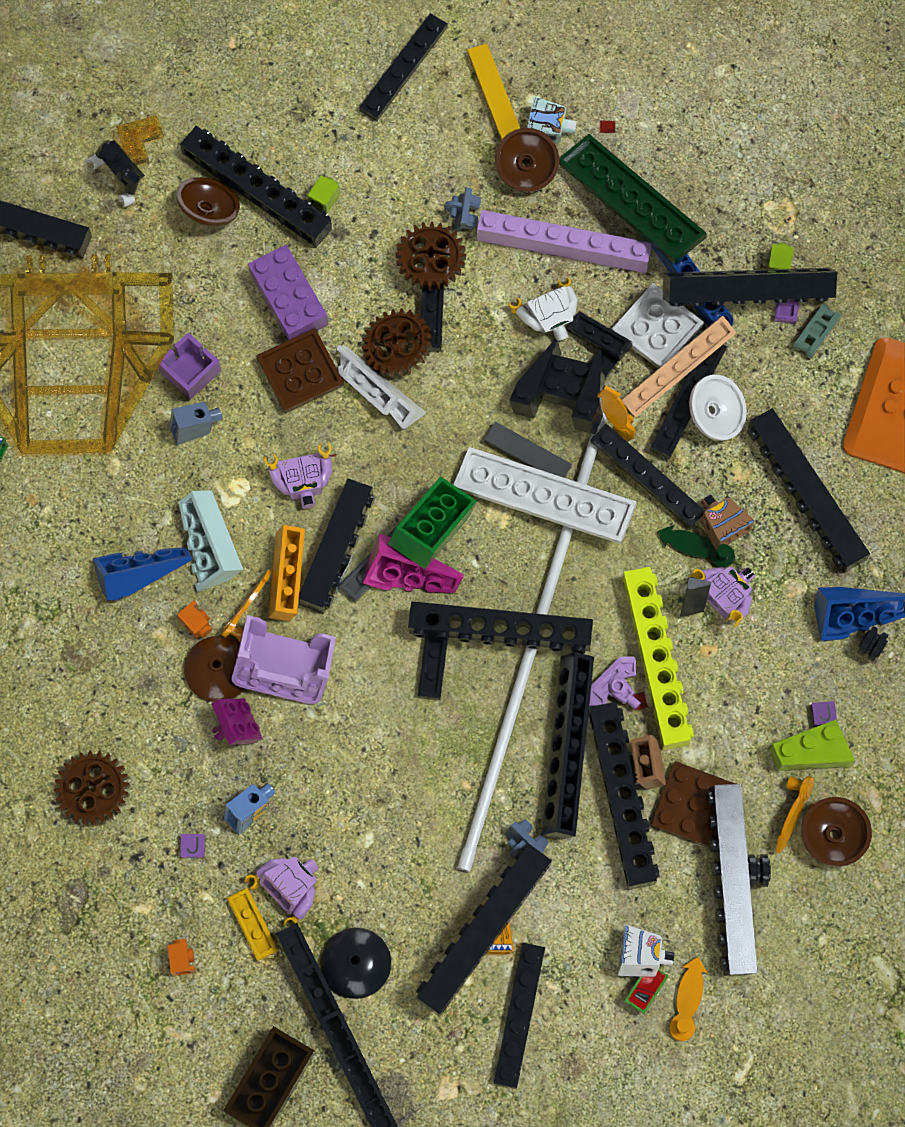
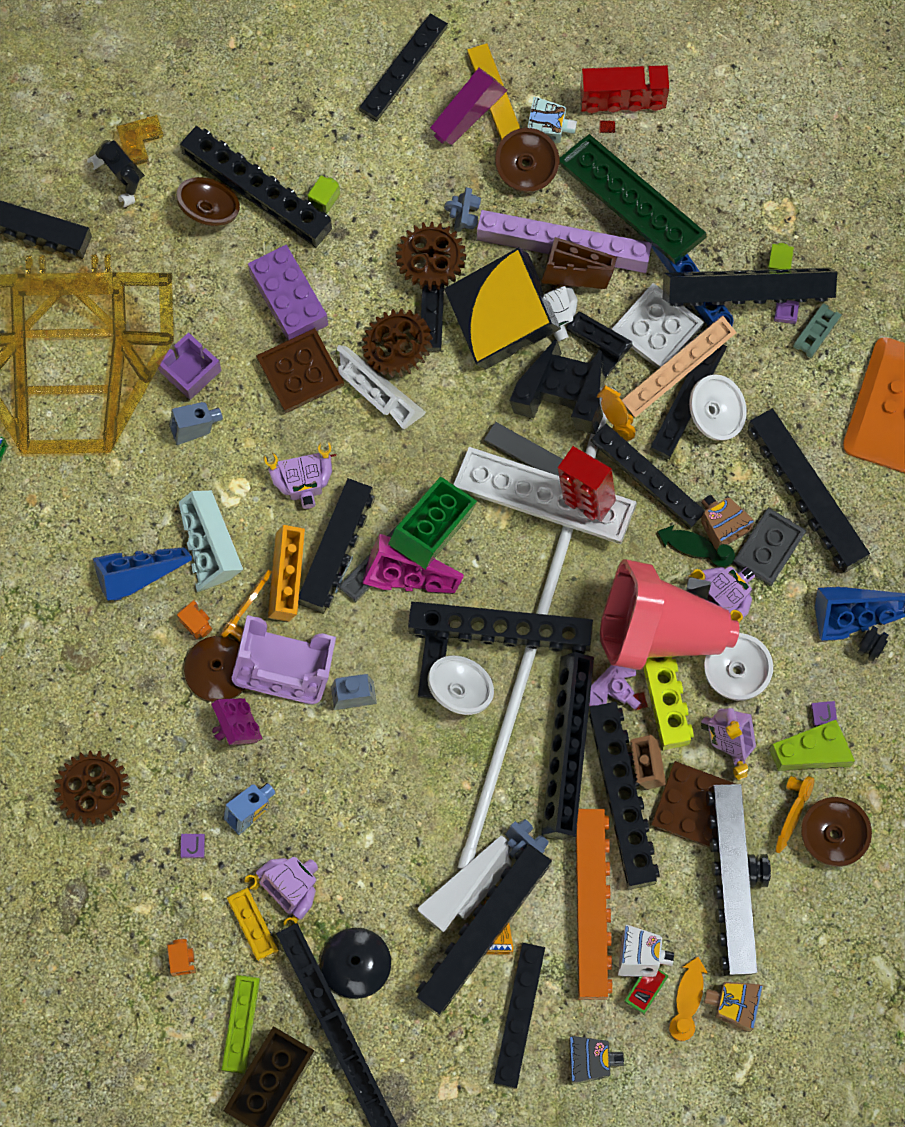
(240, 1024): none -> lime tile
(353, 692): none -> sand blue torso
(460, 685): none -> white dish
(467, 106): none -> magenta slope
(468, 886): none -> white wedge
(502, 308): none -> yellow tile
(577, 266): none -> reddish brown wedge
(586, 484): none -> red piece
(591, 905): none -> orange brick
(591, 1059): none -> dark grey torso
(624, 88): none -> red piece
(659, 620): none -> coral cone
(733, 734): none -> lavender torso
(736, 1003): none -> torso
(752, 660): none -> white dish
(770, 546): none -> dark grey tile

